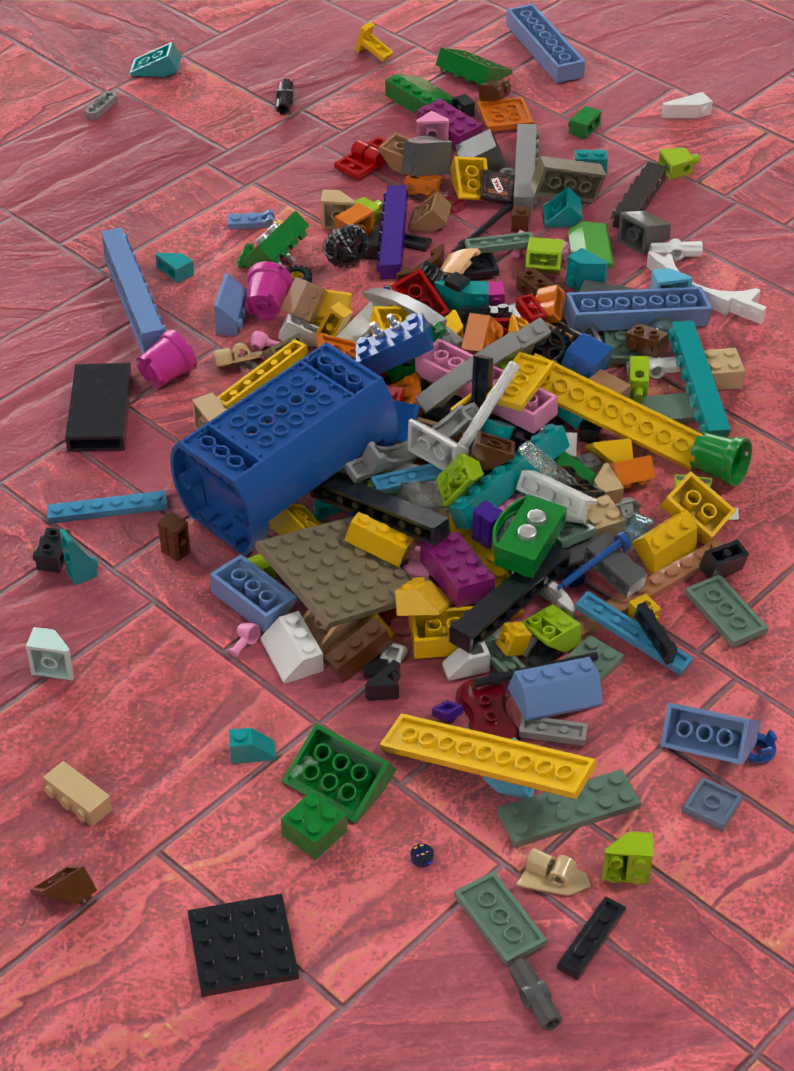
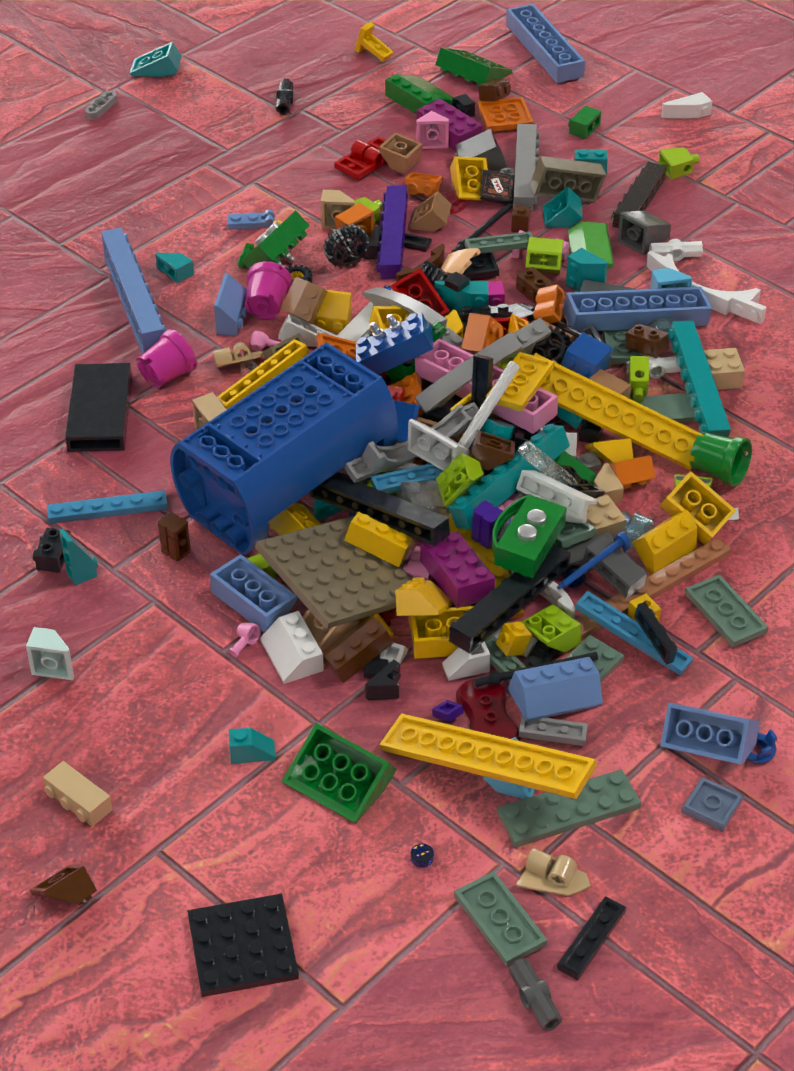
(313, 825): green brick -> none
(335, 320): yellow brick -> none
(426, 156): dark grey slope -> none
(529, 307): red slope -> none
(629, 506): light grey hinge -> none
(629, 859): lime slope -> none
(724, 559): black brick -> none

